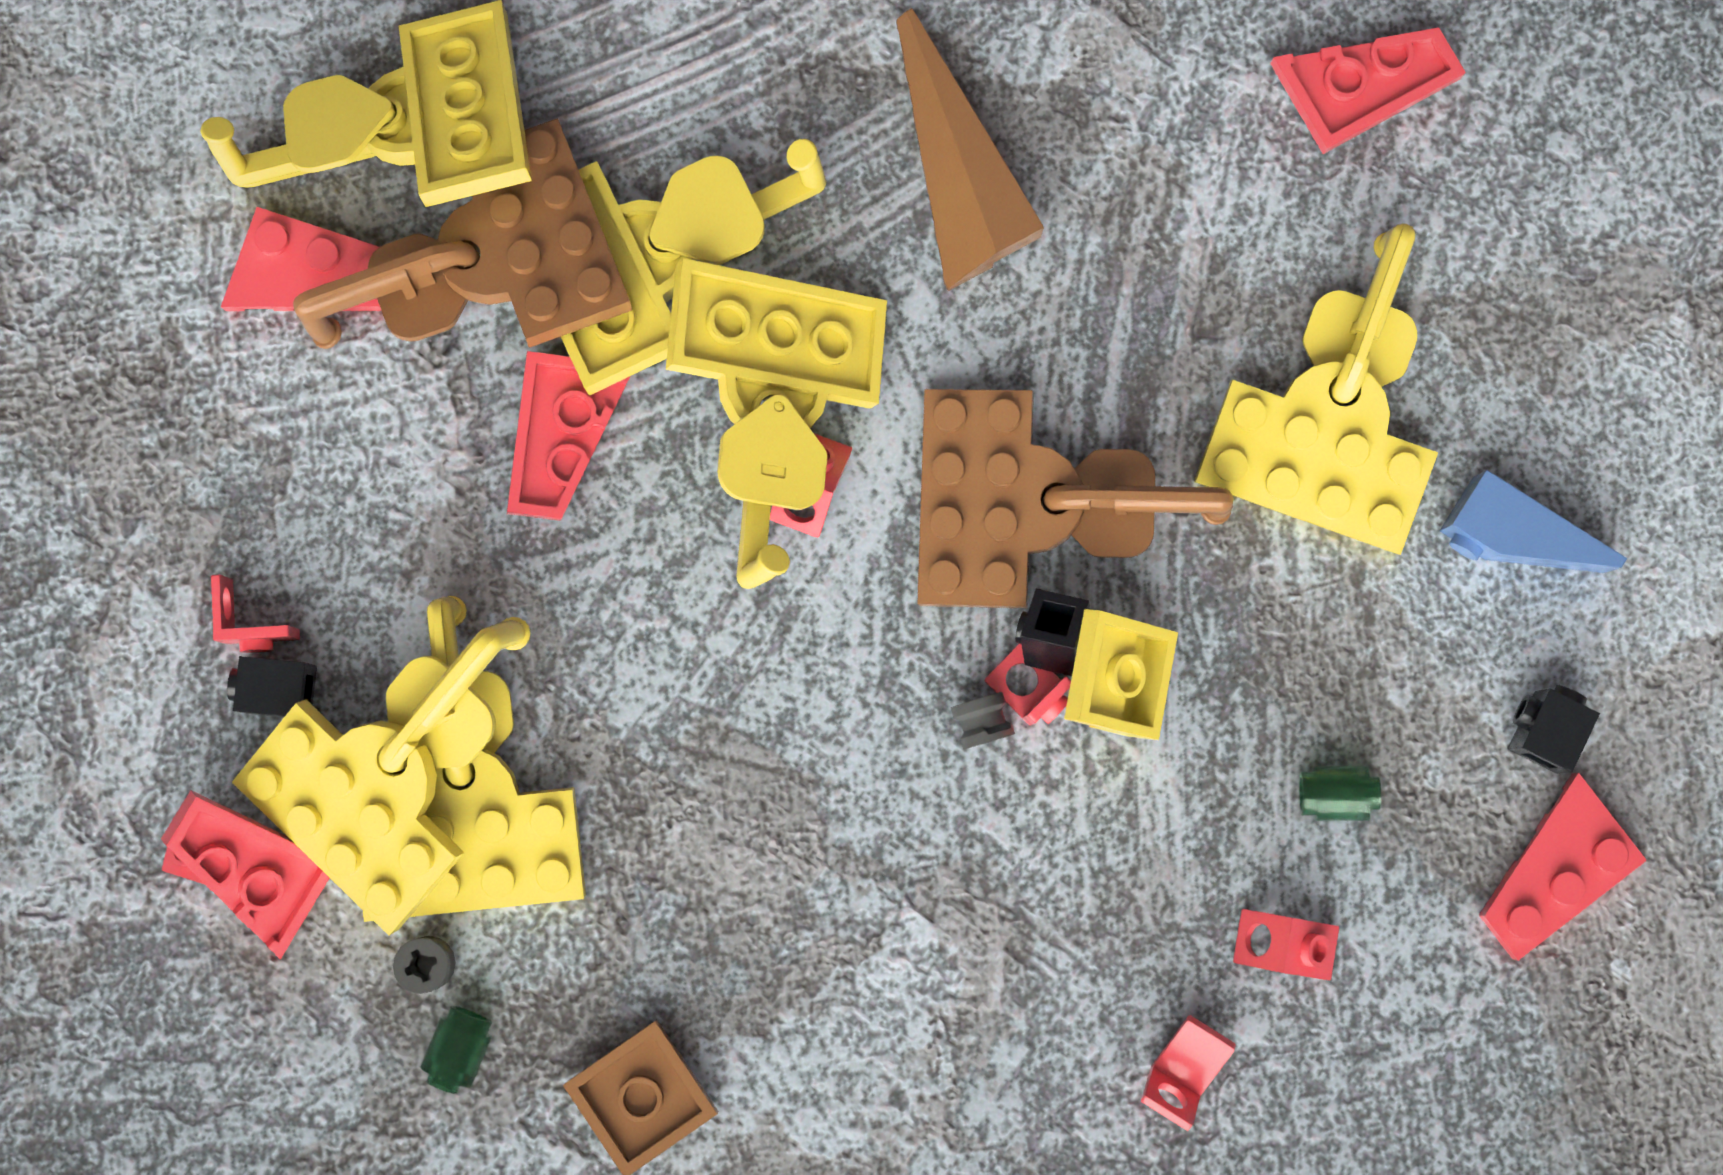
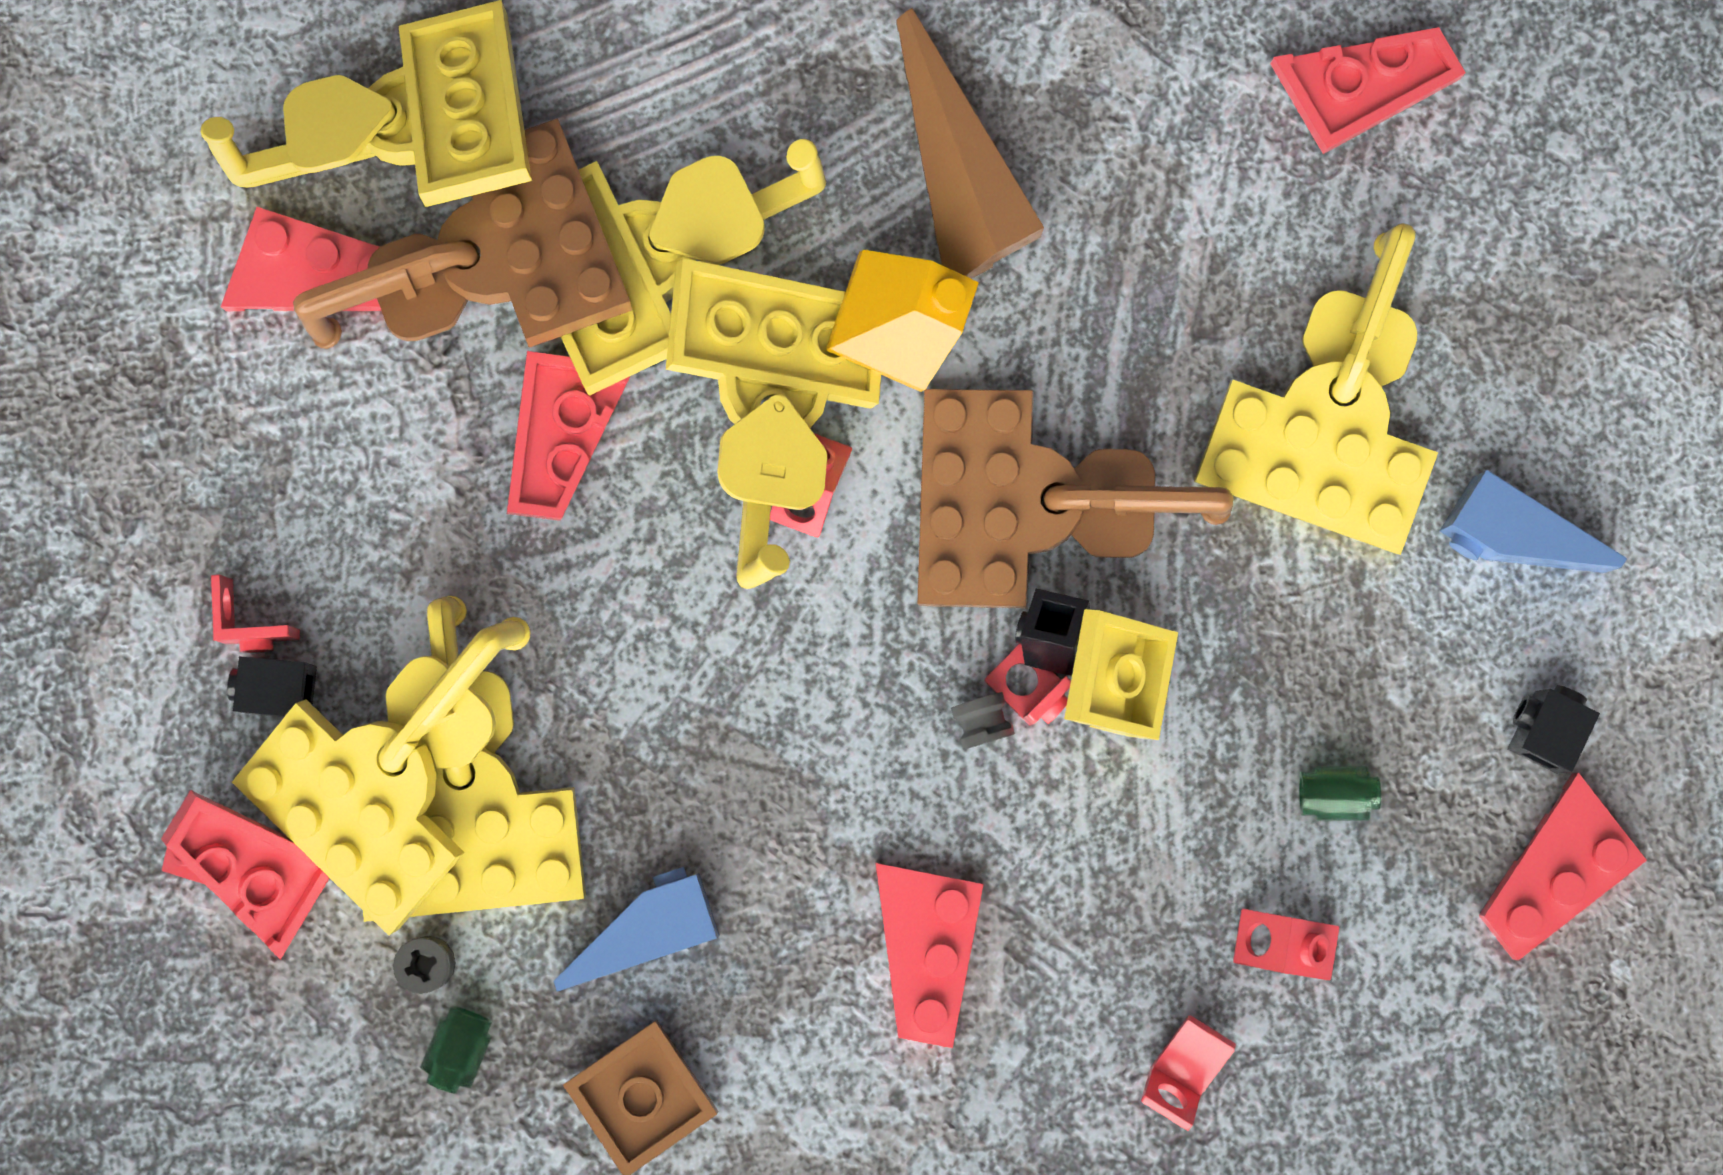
(651, 927): none -> medium blue slope
(901, 316): none -> yellow slope
(929, 947): none -> coral wing

